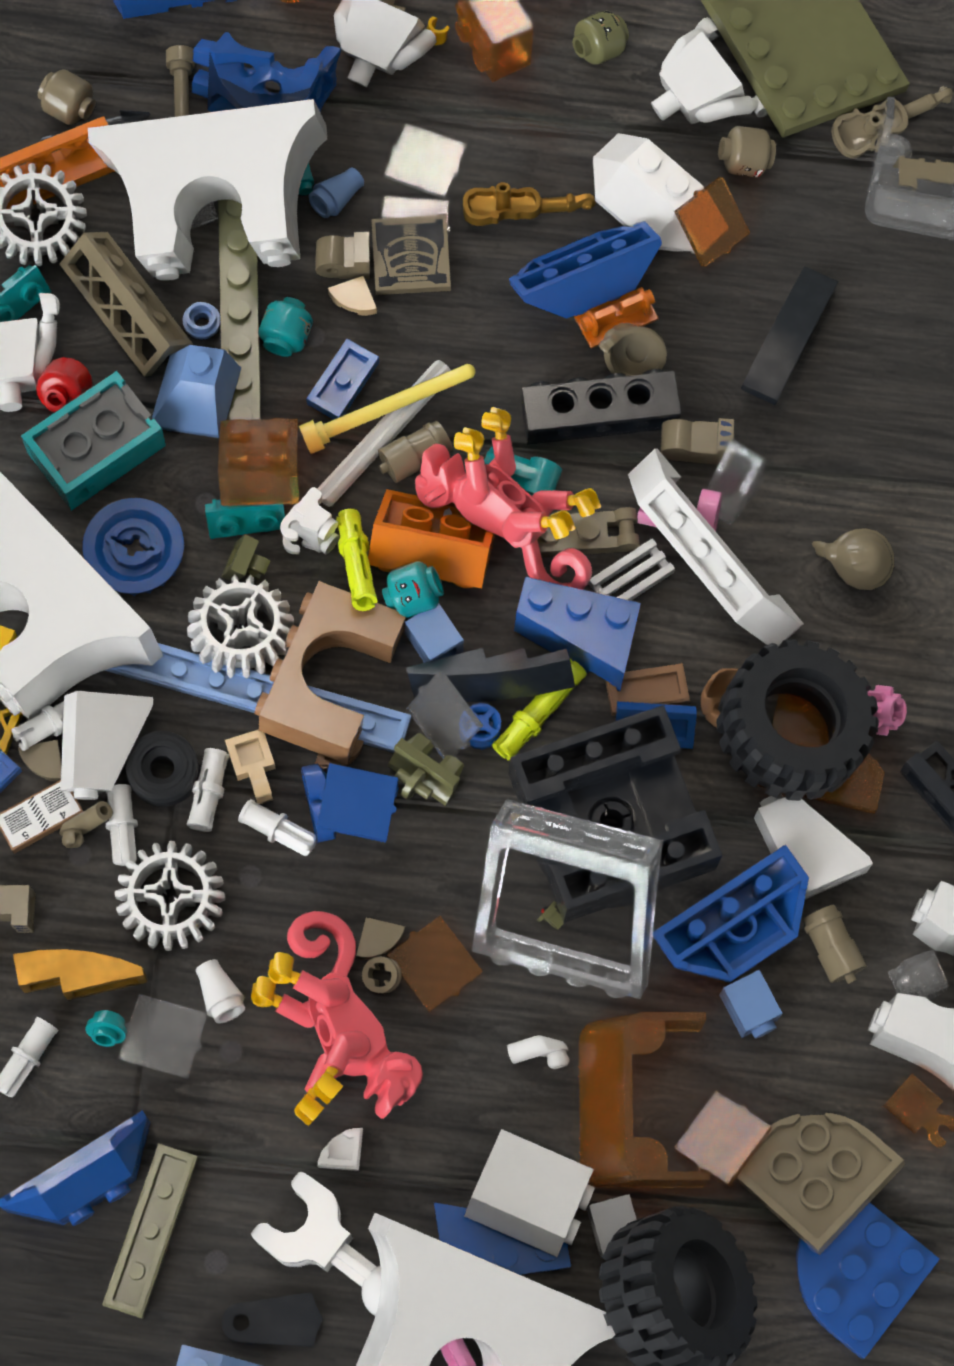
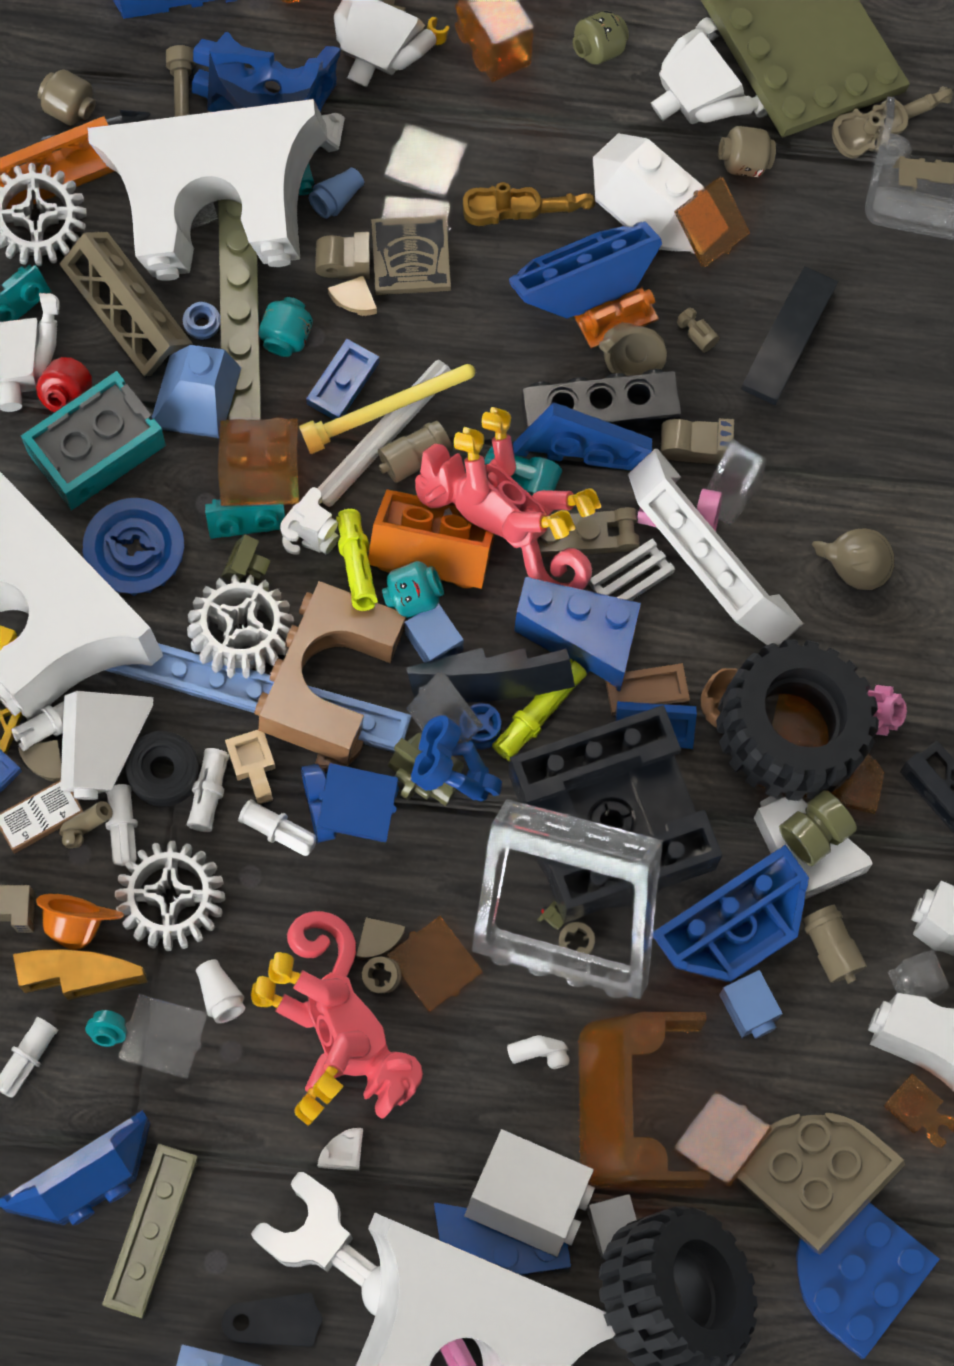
(72, 919): none -> orange piece
(334, 126): none -> white tile
(435, 765): none -> blue piece
(572, 929): none -> dark tan bush
(575, 434): none -> blue wing
(699, 331): none -> dark tan piece
(823, 824): none -> olive wheel

